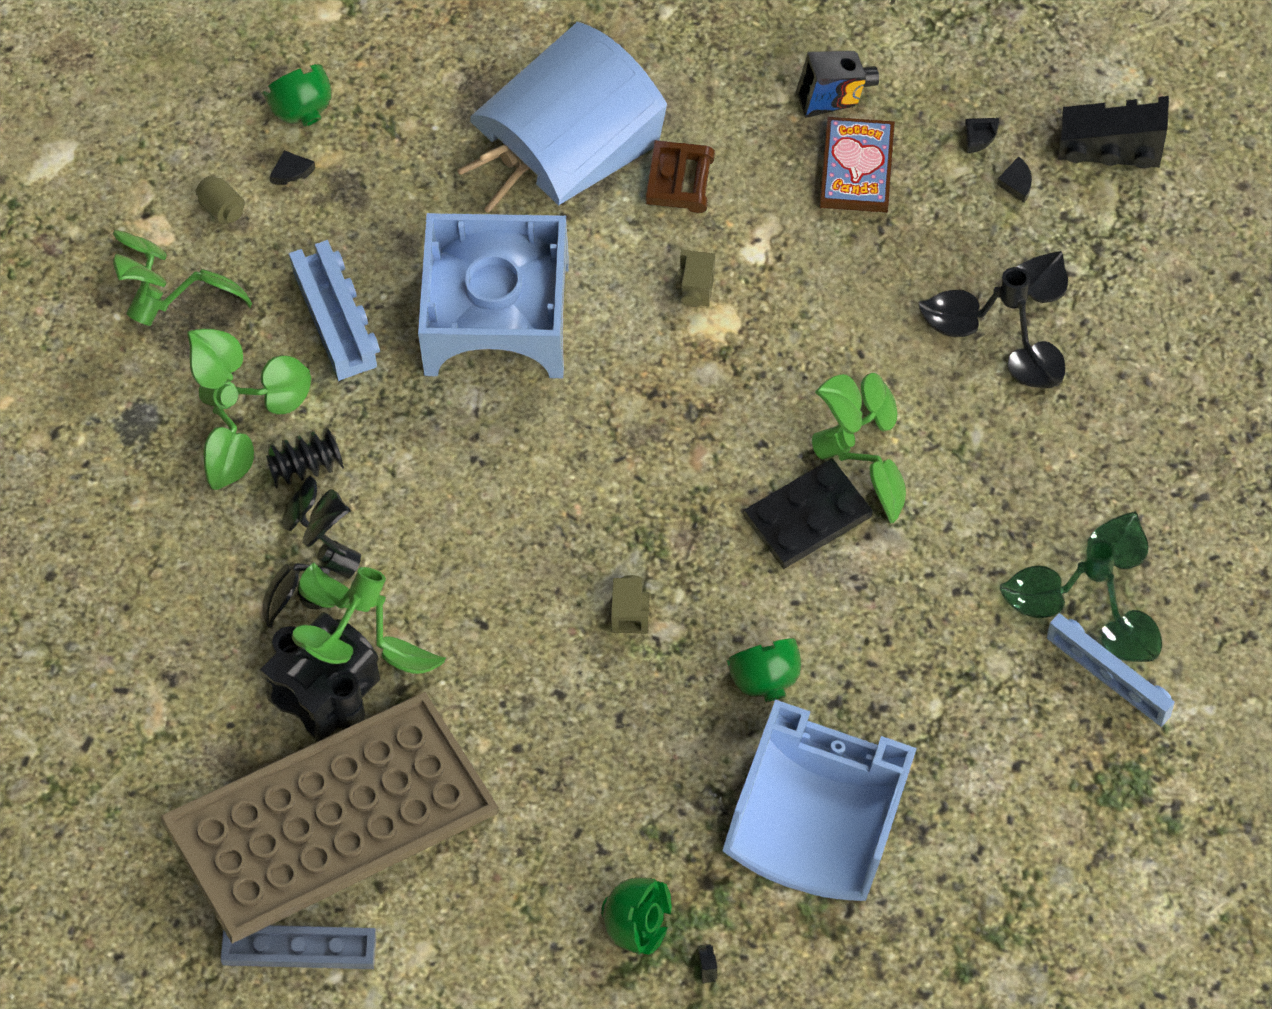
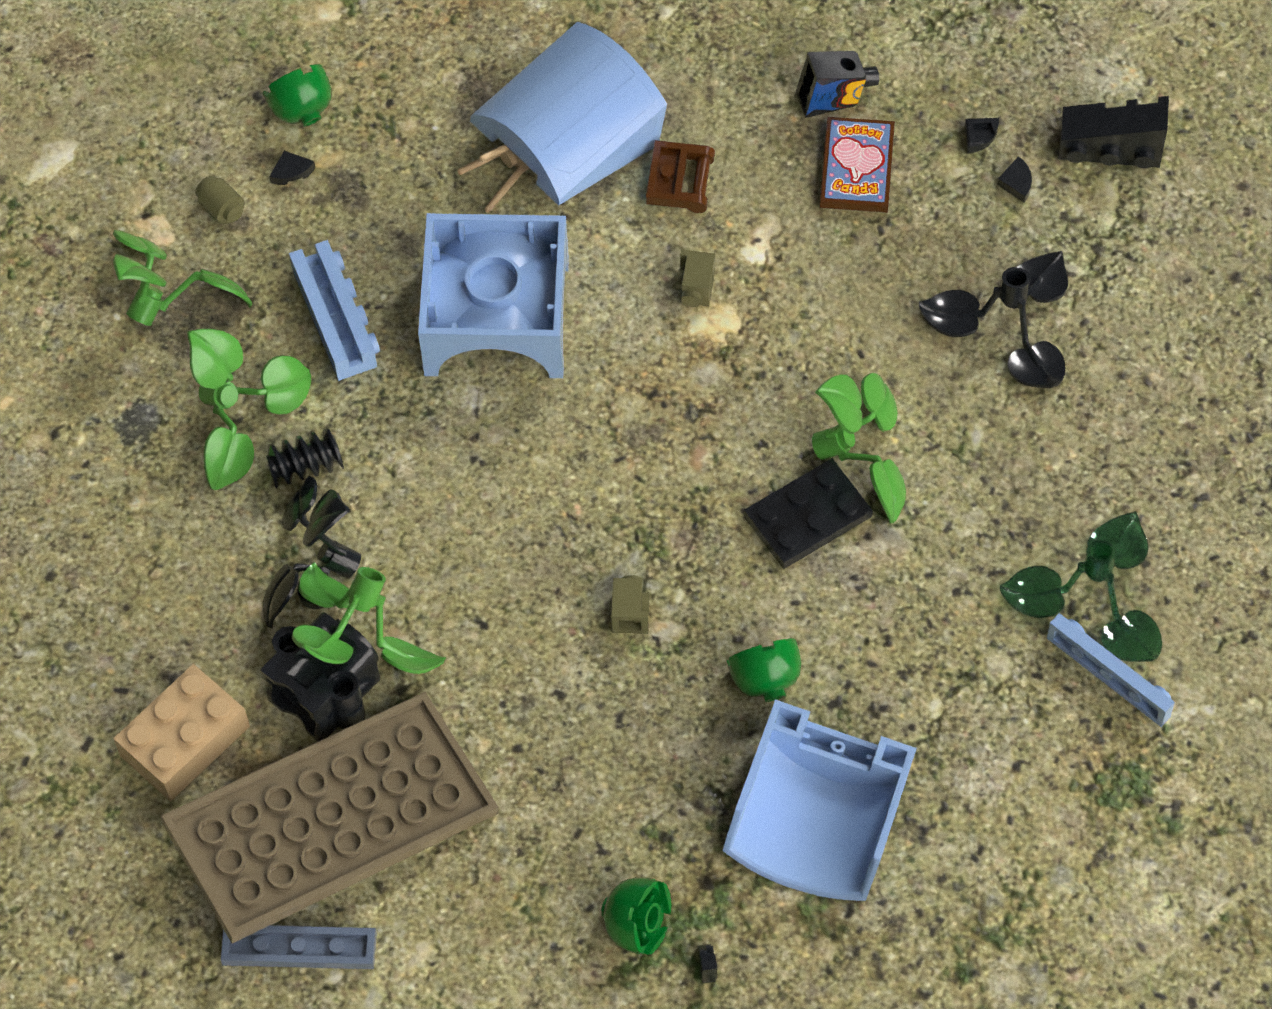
(182, 732): none -> tan brick

